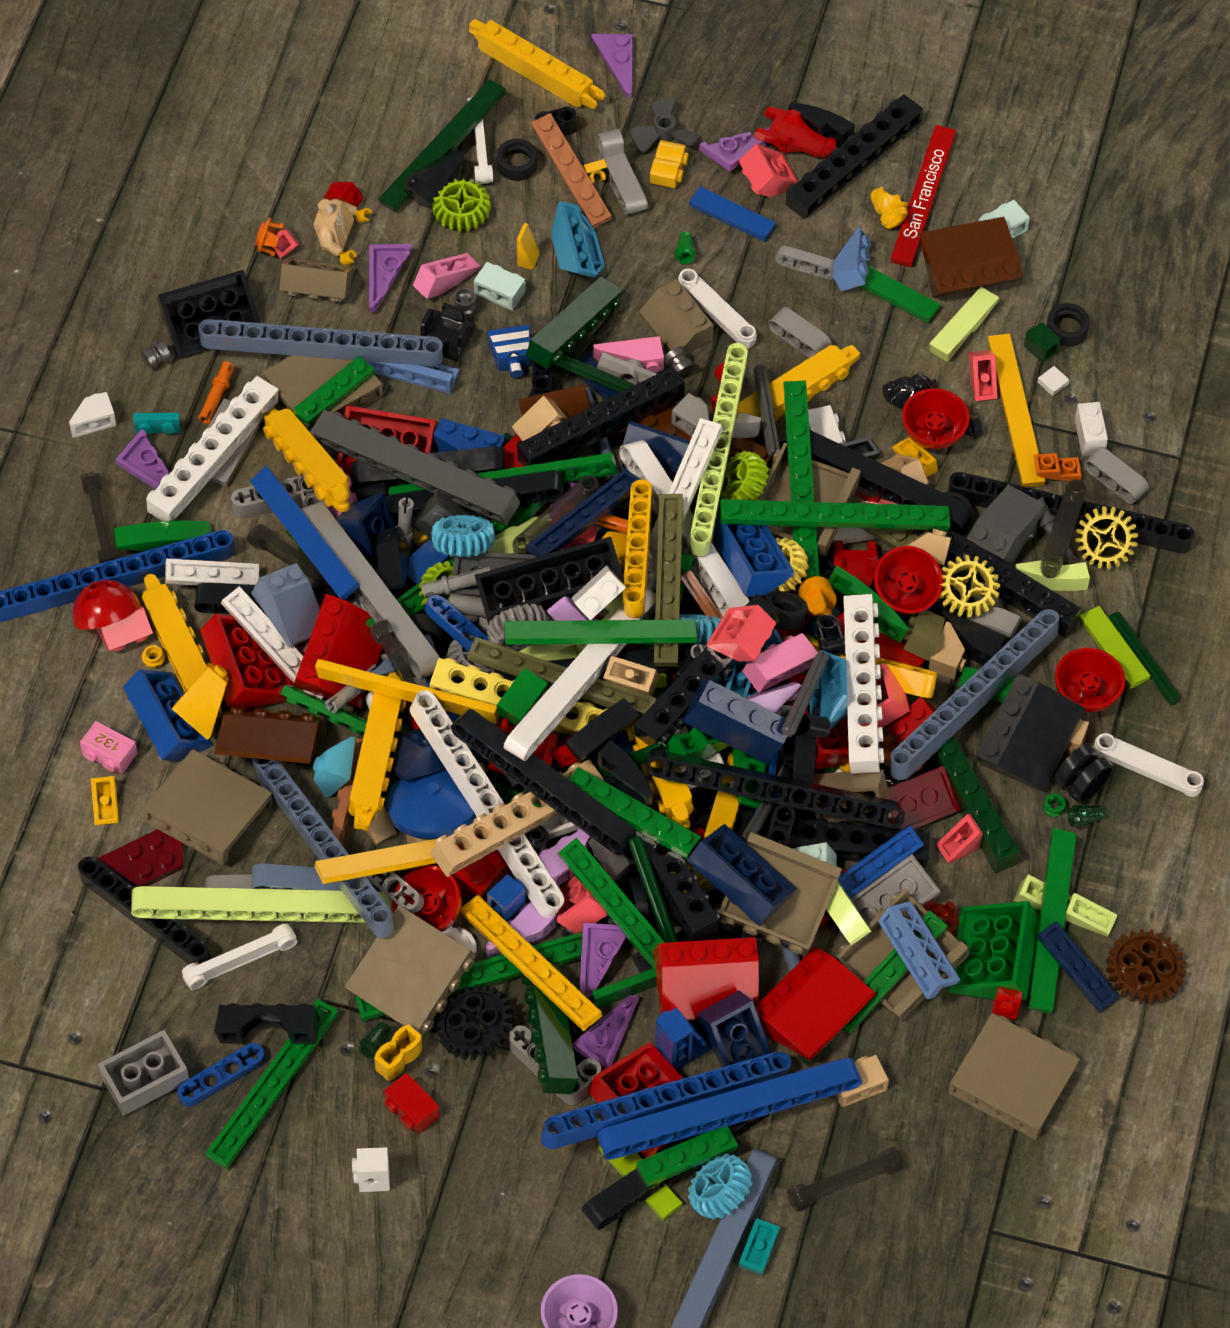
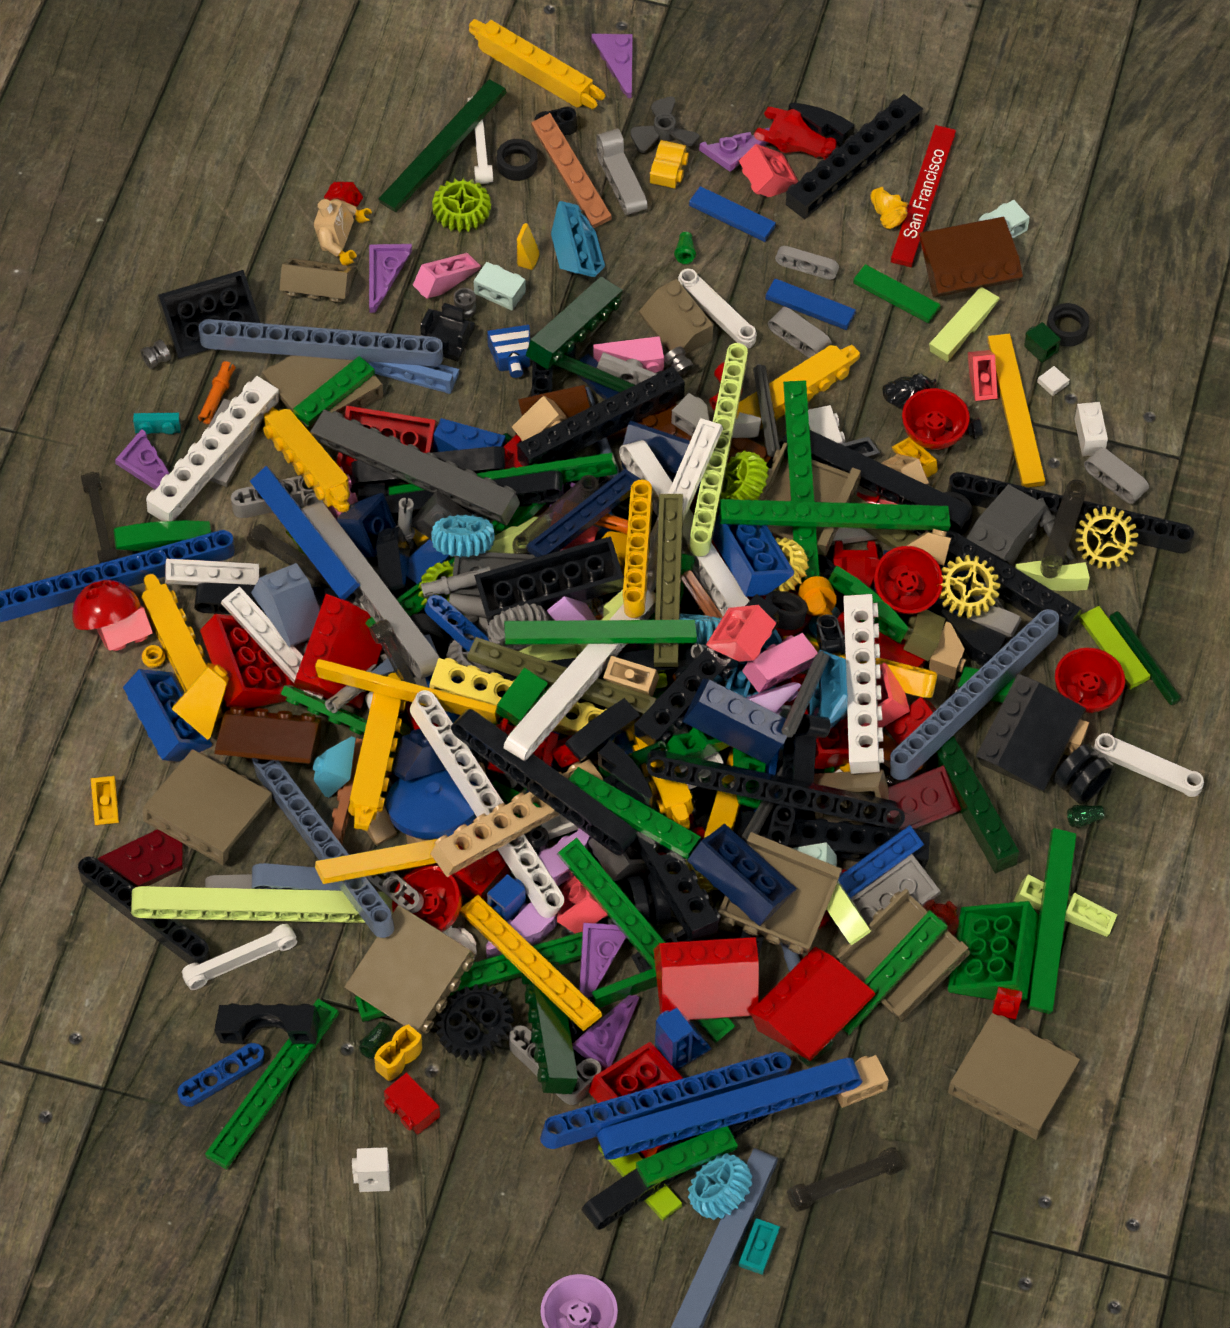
(92, 415): white slope -> none
(108, 748): bright pink brick -> none
(143, 1072): light grey brick -> none
(267, 236): orange piece -> none
(286, 242): coral slope -> none
(427, 181): black slope -> none
(595, 168): yellow tile -> none
(598, 592): white brick -> none
(652, 889): dark green axle -> none
(734, 1029): dark blue slope -> none
(810, 304): none -> blue tile
(851, 263): medium blue slope -> none
(913, 949): medium blue fence -> none
(960, 840): coral slope -> none
(1048, 803): green bush -> none
(1056, 468): orange slope -> none
(1077, 966): dark blue tile -> none
(1162, 957): reddish brown gear -> none

